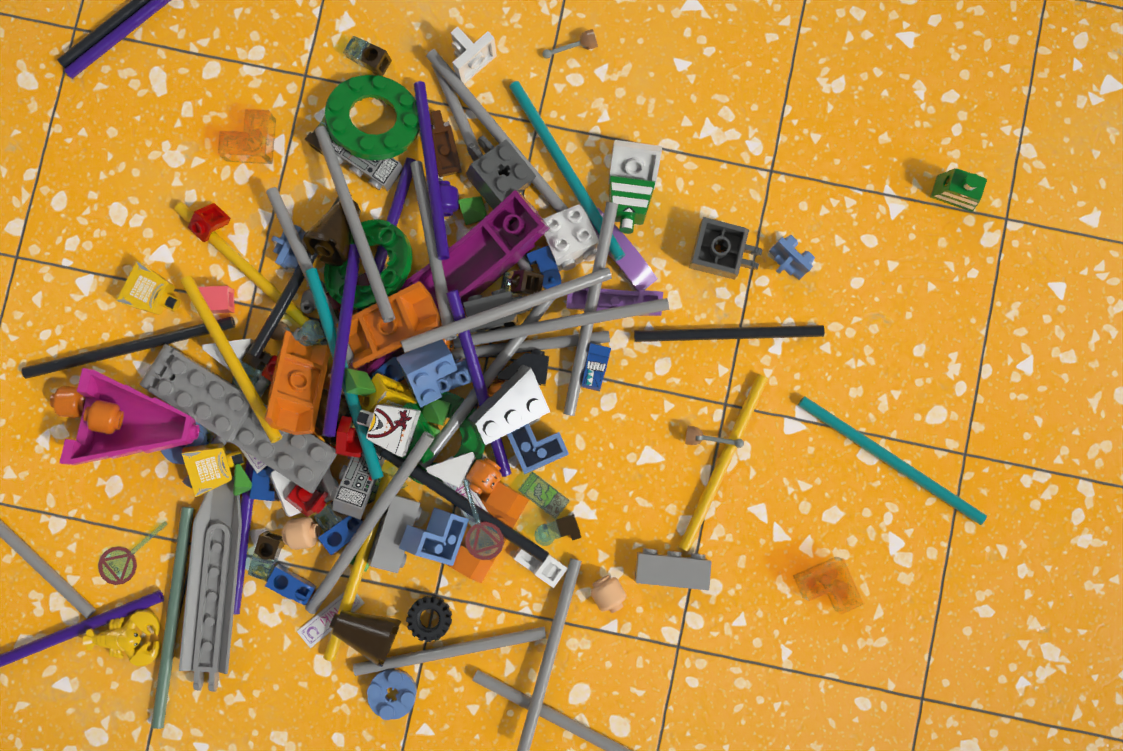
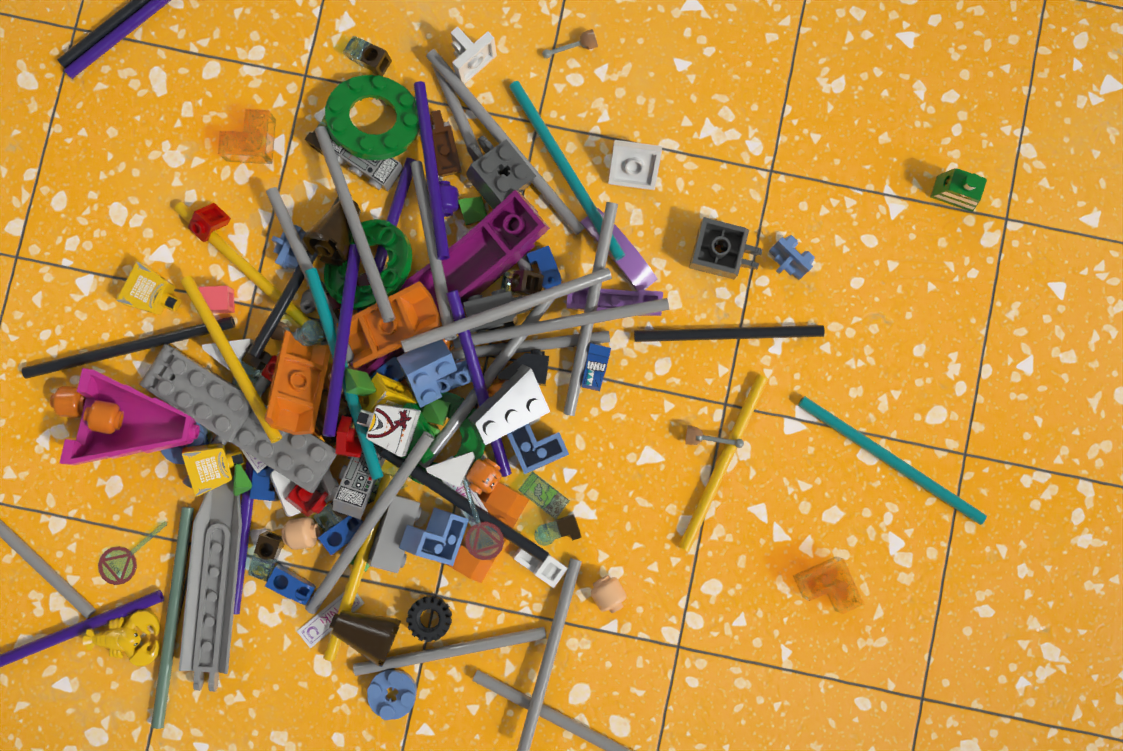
(571, 237): white bracket -> none
(632, 199): green torso -> none
(673, 569): light grey brick -> none

